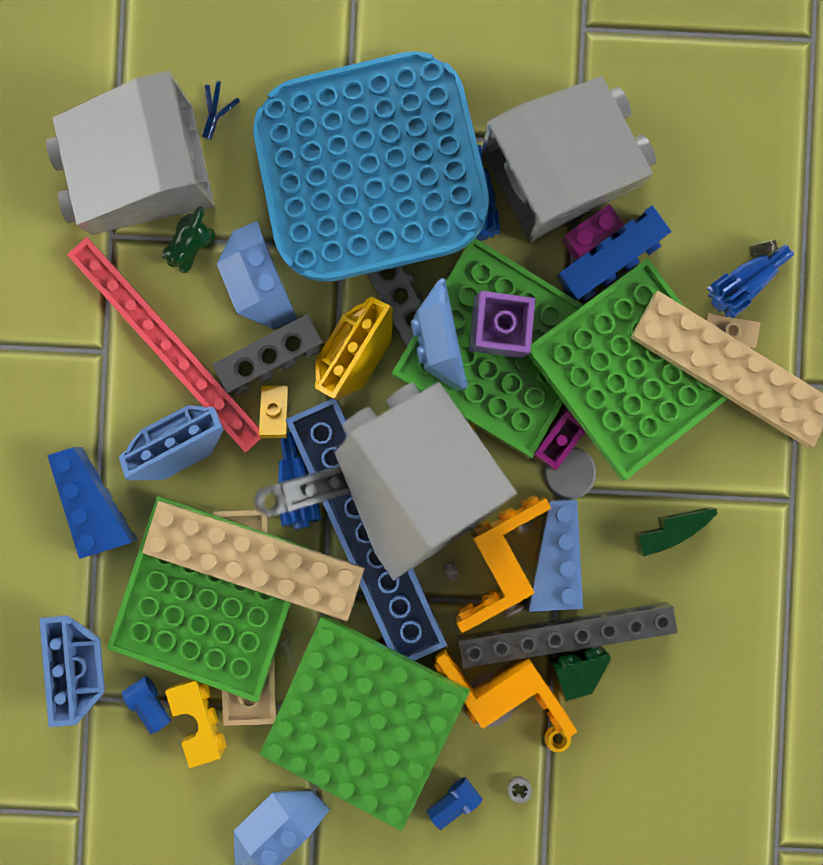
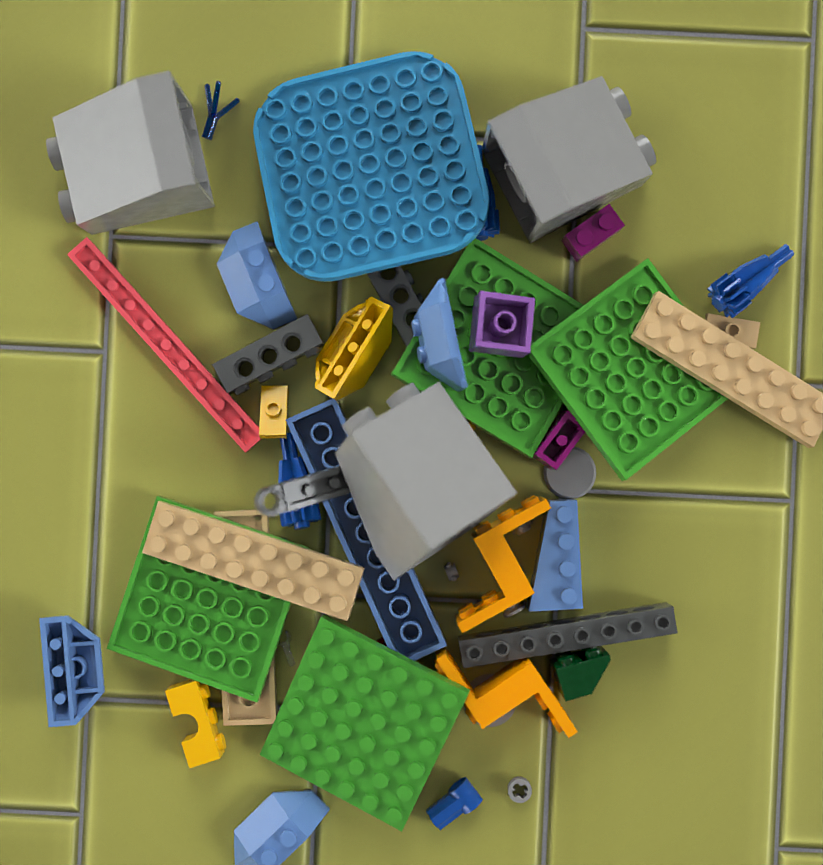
(87, 504): blue wedge -> none
(143, 699): blue piece -> none
(172, 444): medium blue wedge -> none
(189, 238): dark green animal -> none
(556, 746): yellow plate -> none
(614, 254): blue wedge -> none
(673, 530): dark green slope -> none
(763, 248): clear smoke tile -> none

